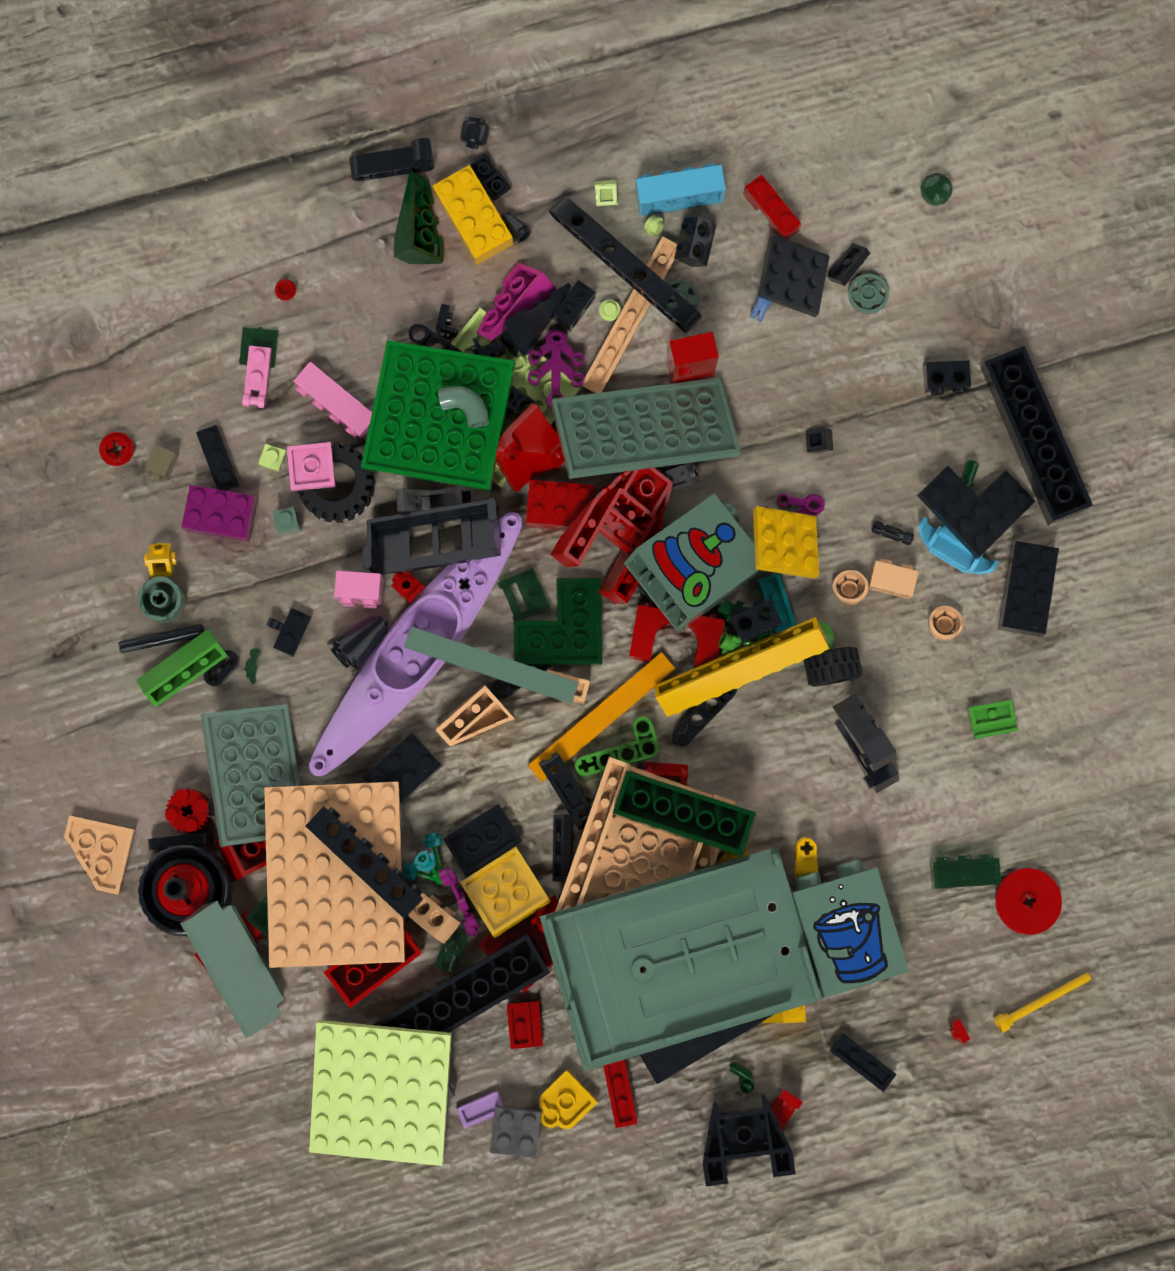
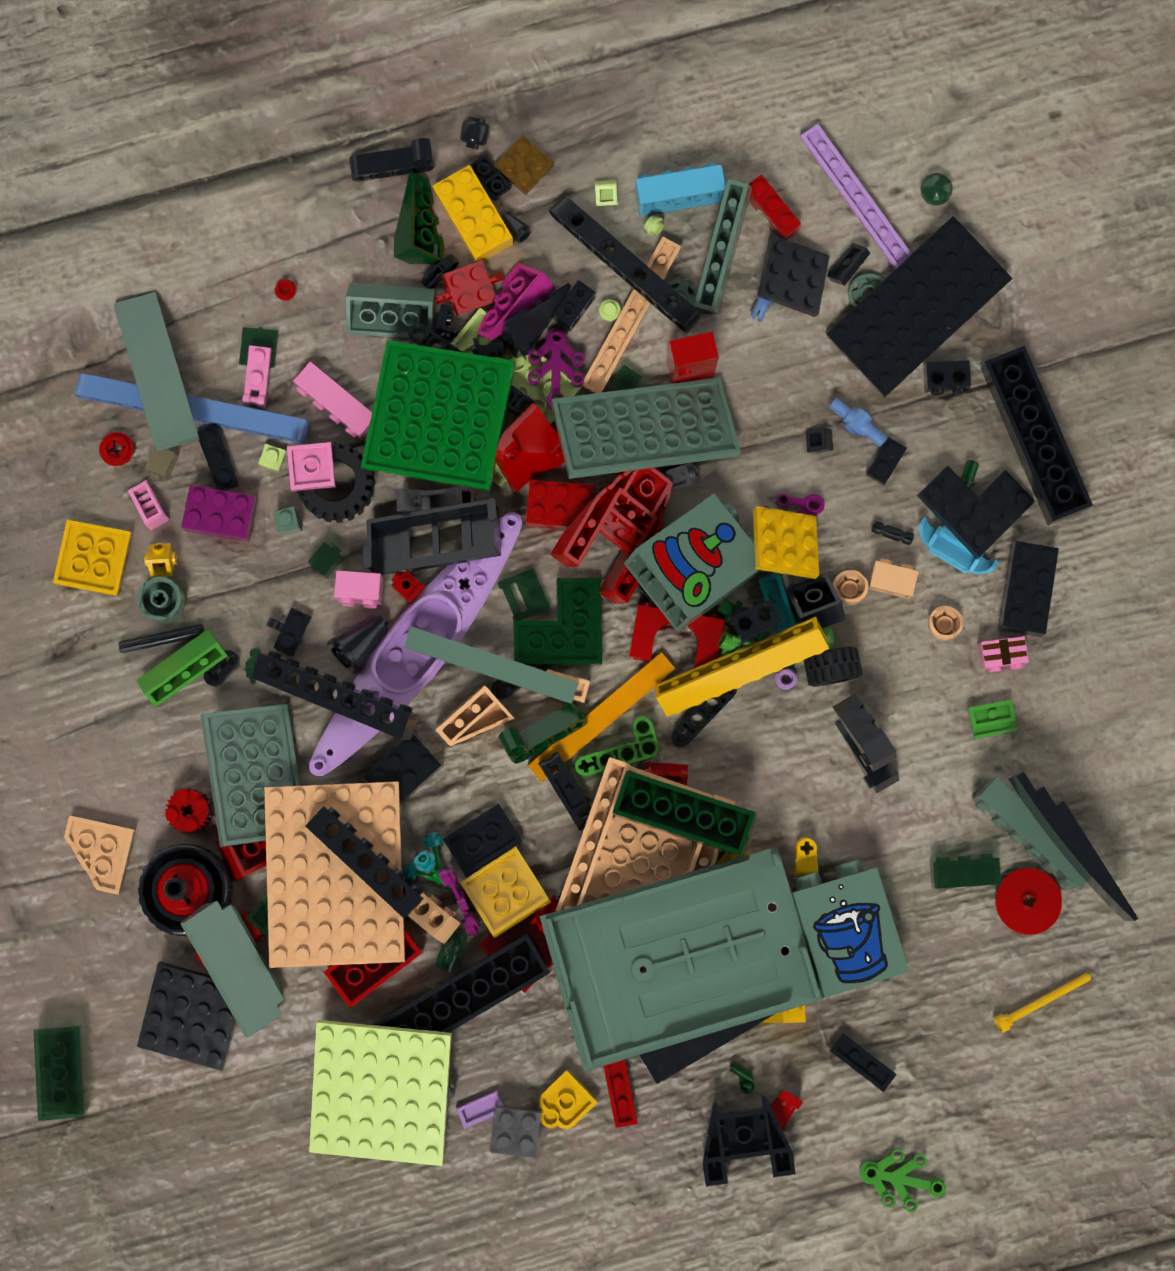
(59, 1072): none -> clear green brick
(92, 558): none -> yellow plate
(154, 517): none -> bright pink slope
(156, 372): none -> sand green slope
(187, 1018): none -> black plate
(196, 839): black beam -> none
(202, 410): none -> medium blue beam
(267, 672): none -> black brick
(326, 559): none -> clear green brick
(388, 310): none -> sand green slope
(434, 276): none -> black piece
(466, 400): sand green cylinder -> none
(468, 287): none -> red plate
(524, 165): none -> pearl gold plate
(524, 1025): red plate -> none
(542, 733): none -> dark green beam
(562, 846): black plate -> none
(626, 379): none -> clear green plate
(695, 241): black brick -> none
(723, 246): none -> sand green brick
(792, 675): none -> lavender plate
(816, 599): none -> black brick
(855, 196): none -> lavender plate
(857, 422): none -> medium blue pin
(886, 461): none -> black plate
(899, 1179): none -> bright green plant
(919, 306): none -> black plate
(958, 1031): red plate -> none
(1003, 653): none -> brick
(1014, 816): none -> sand green brick
(1072, 842): none -> black slope

